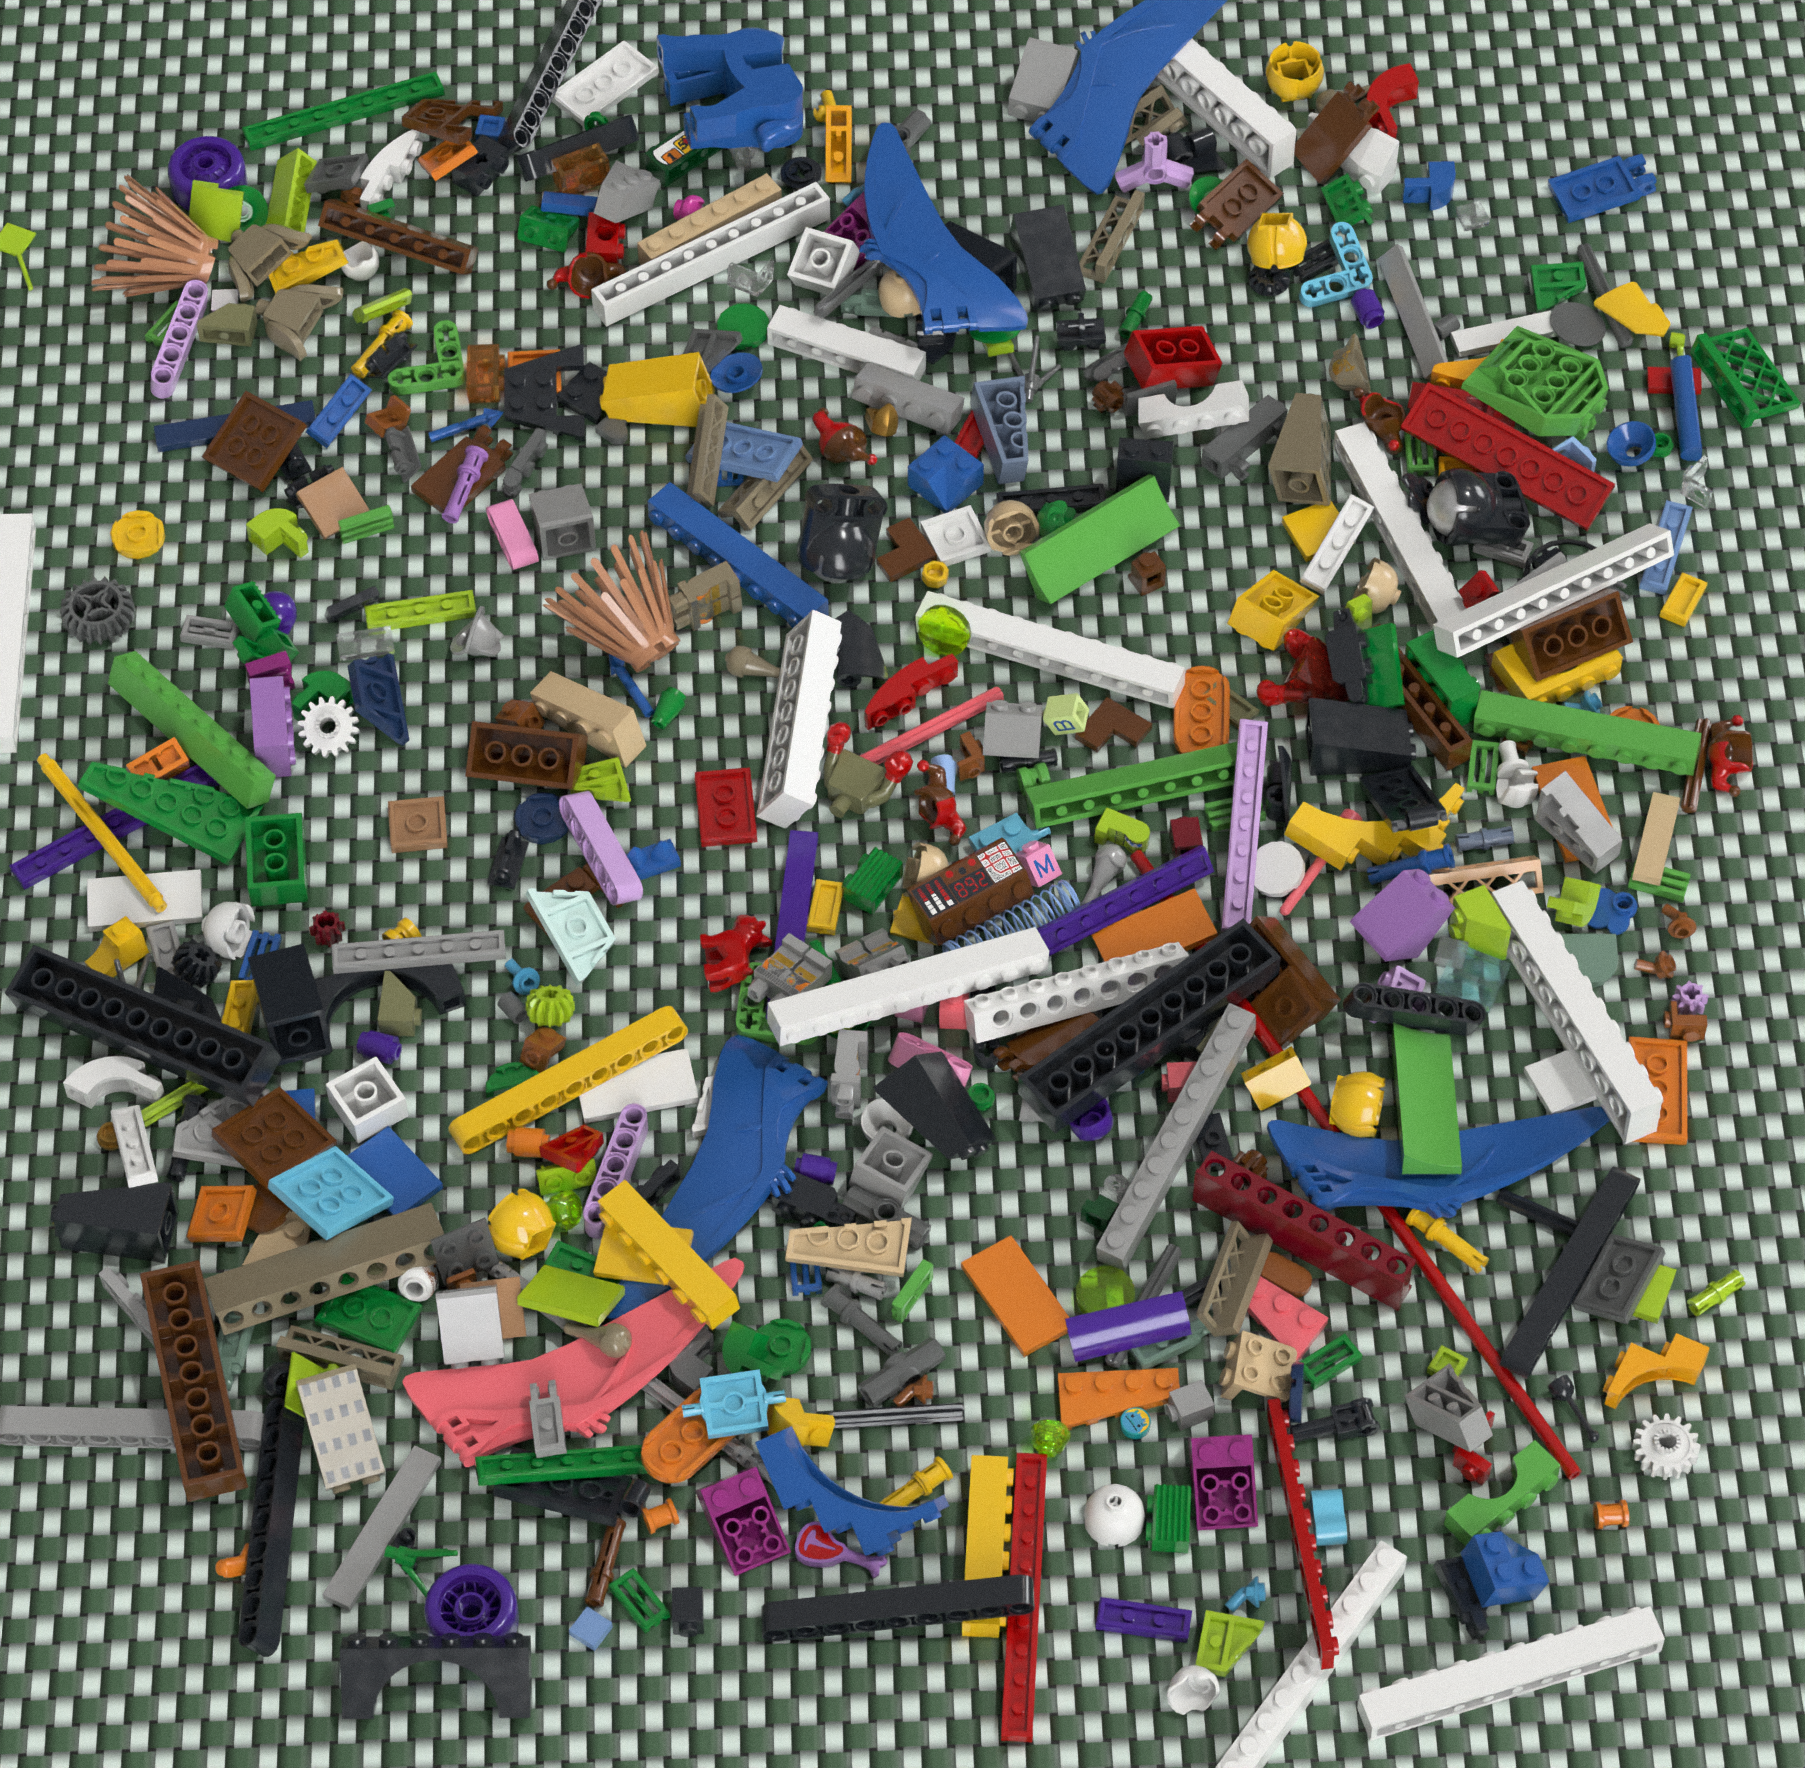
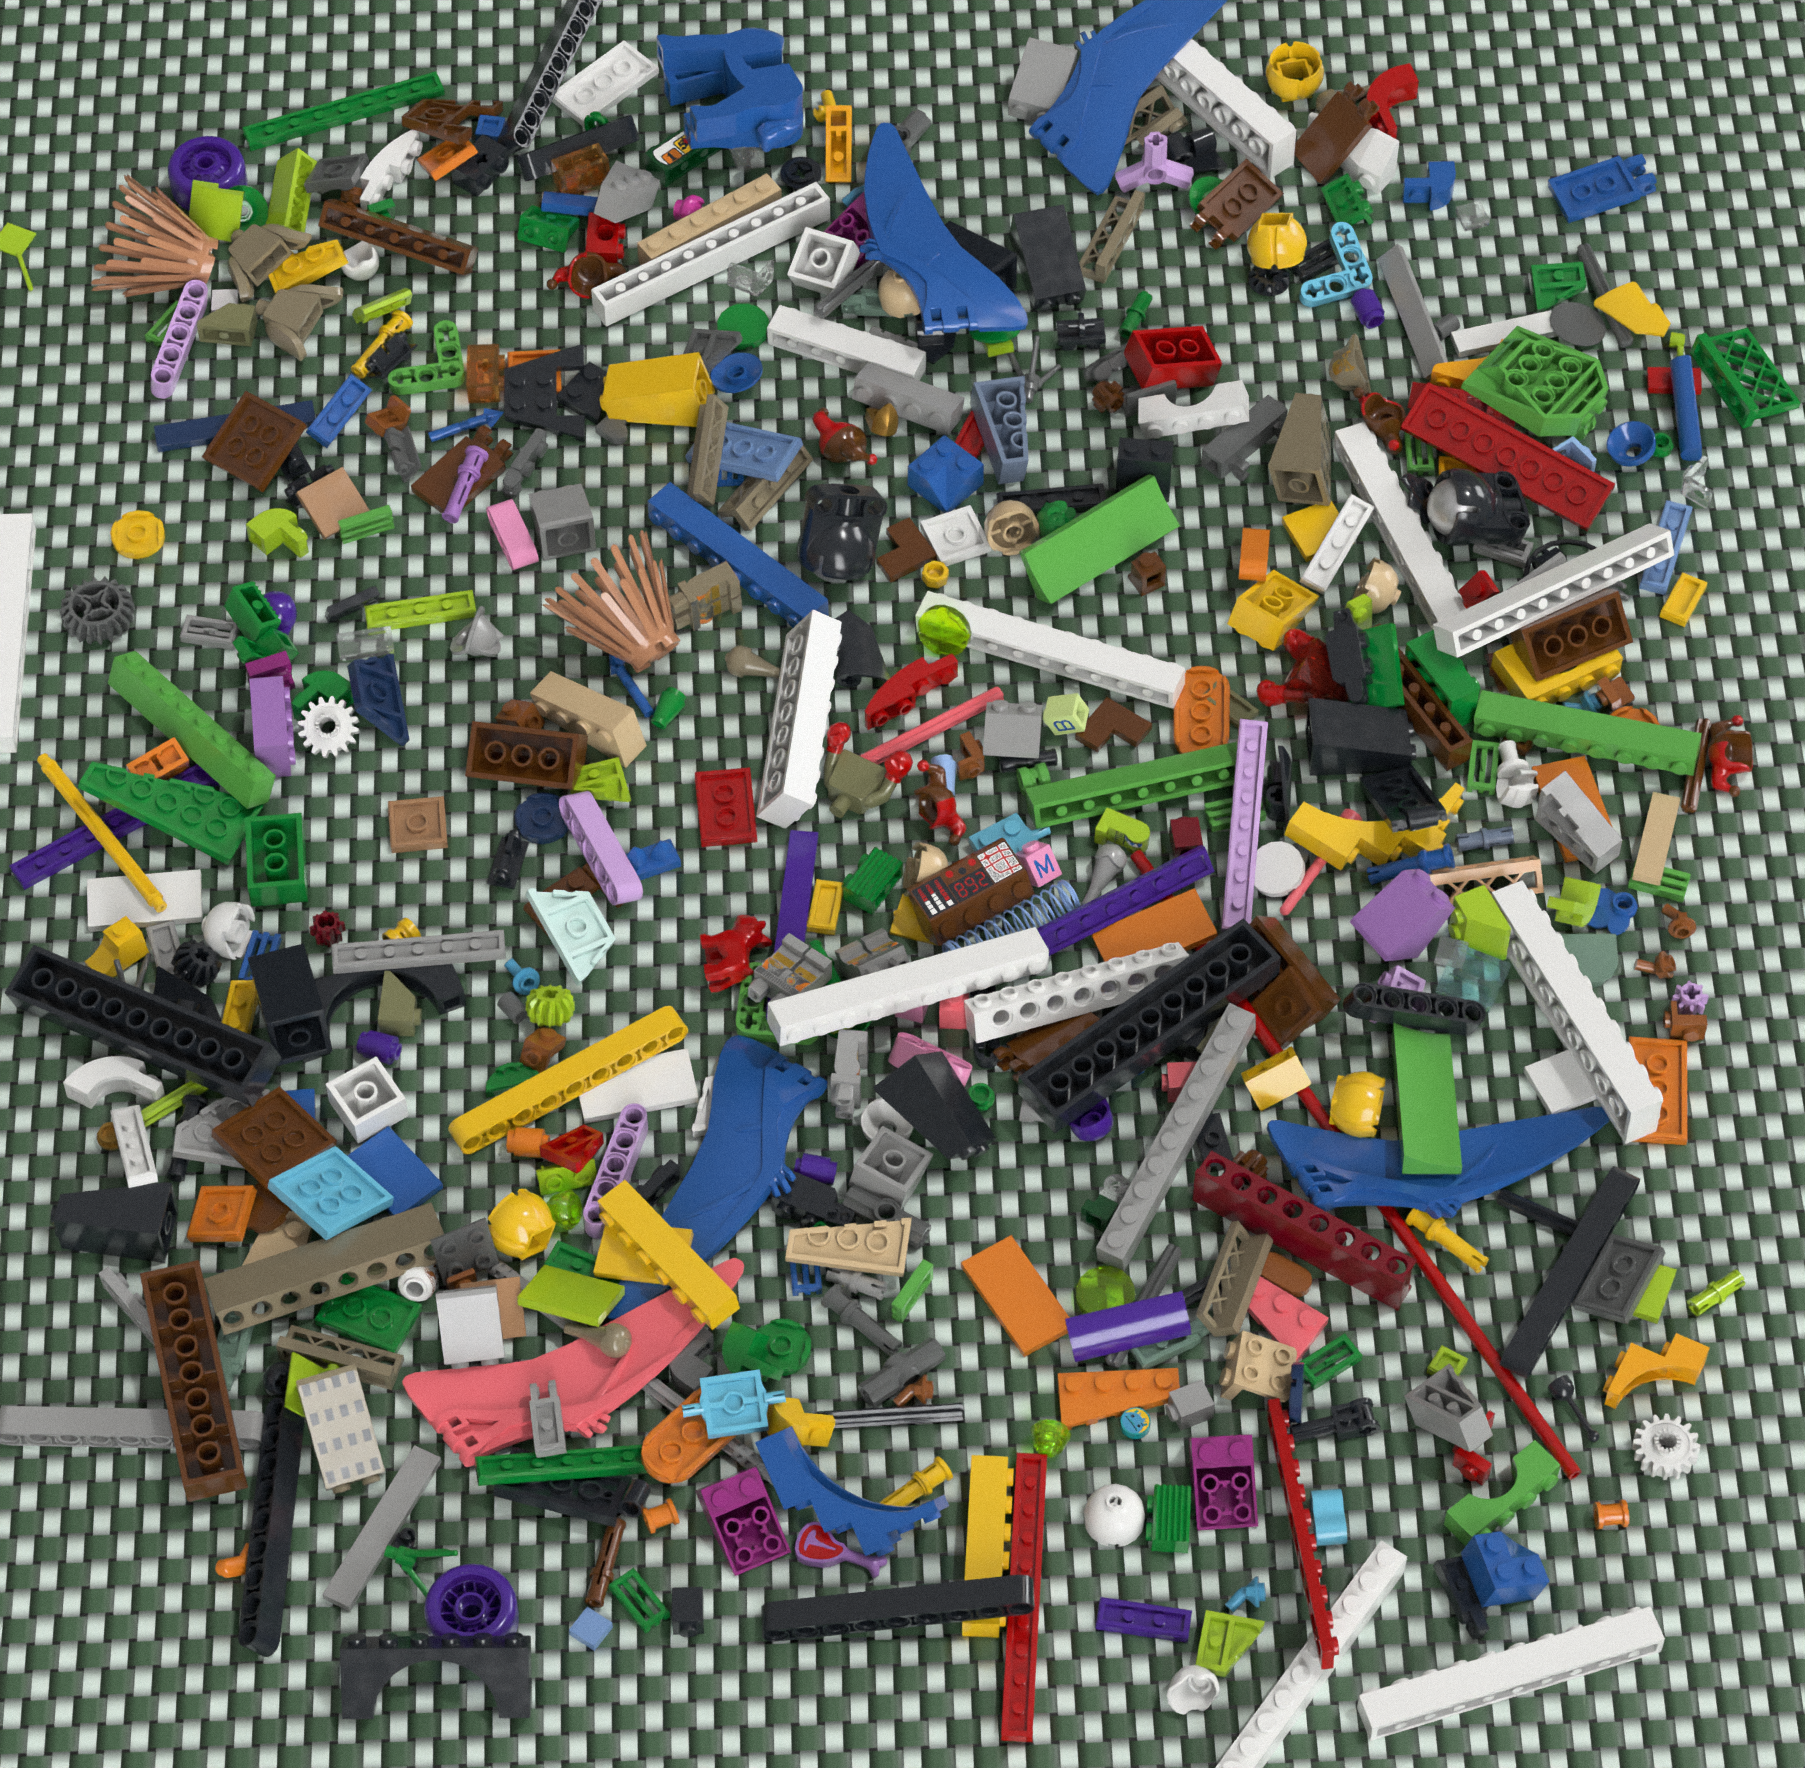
(1254, 554): none -> orange beam
(1614, 693): none -> dark orange bracket

